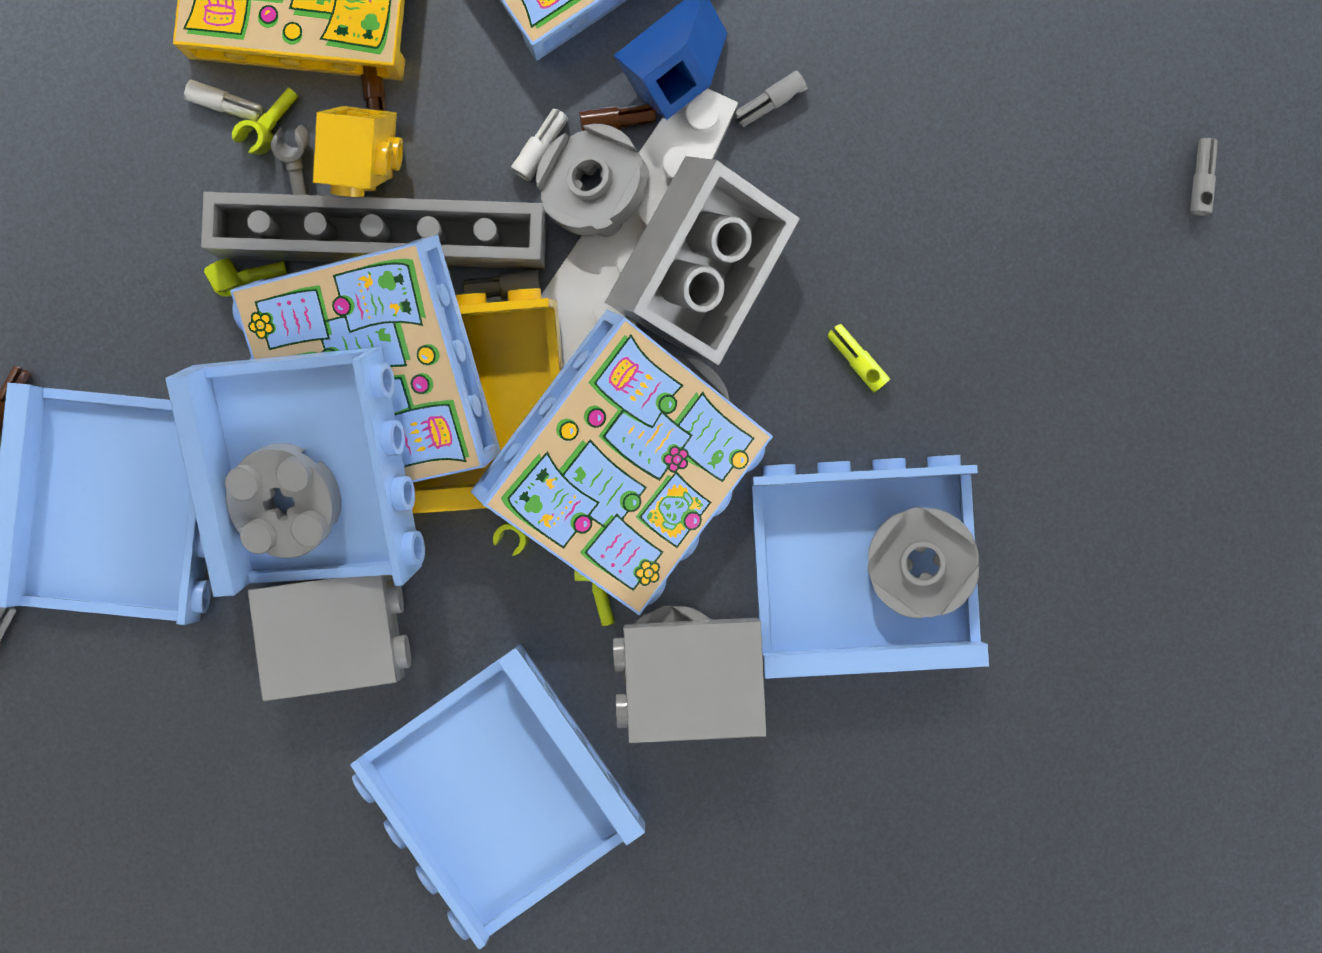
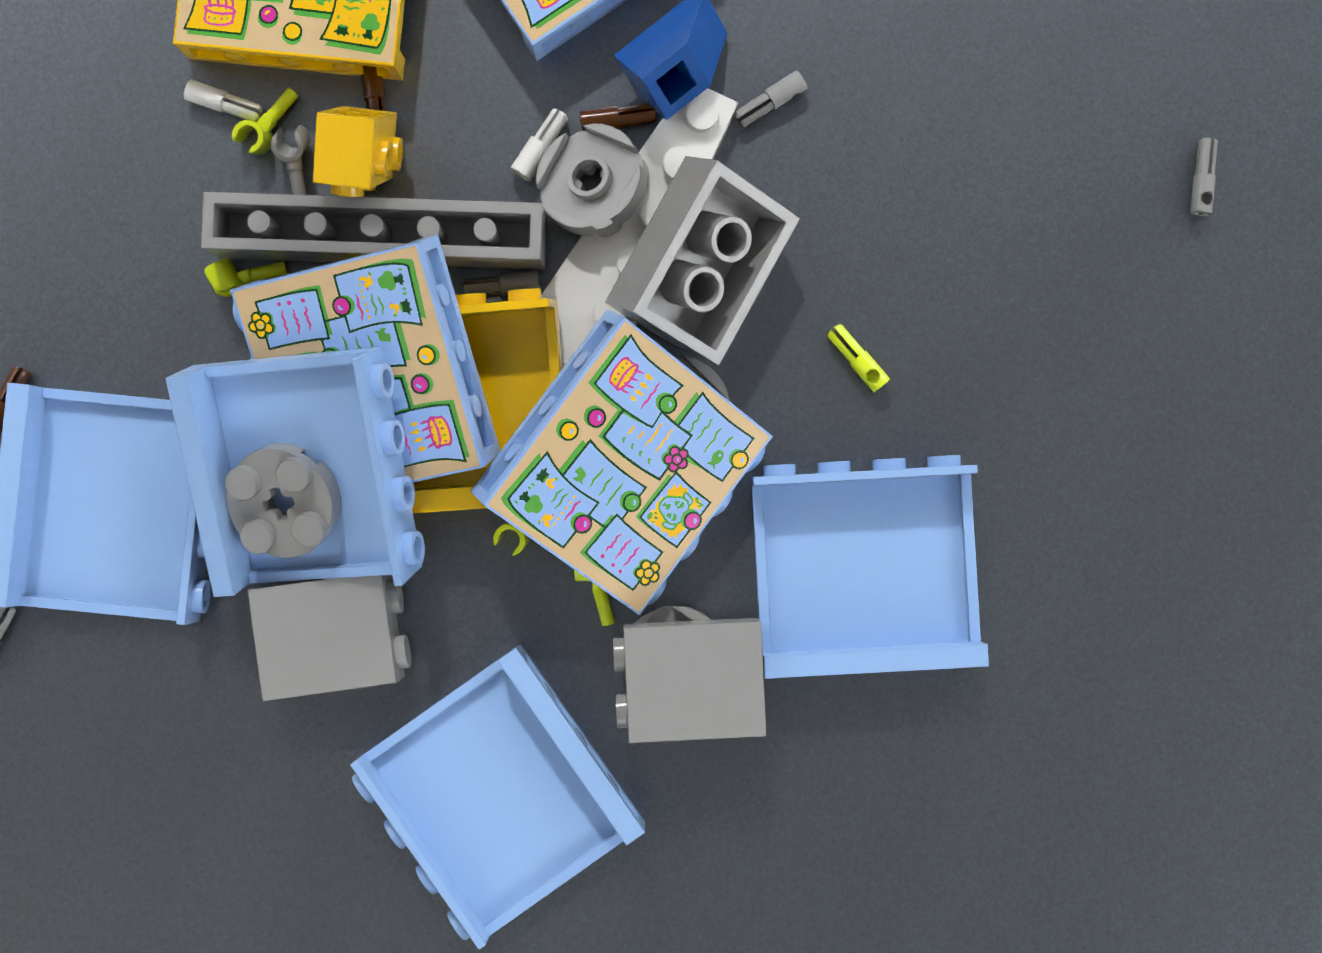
(928, 593): light grey plate -> none

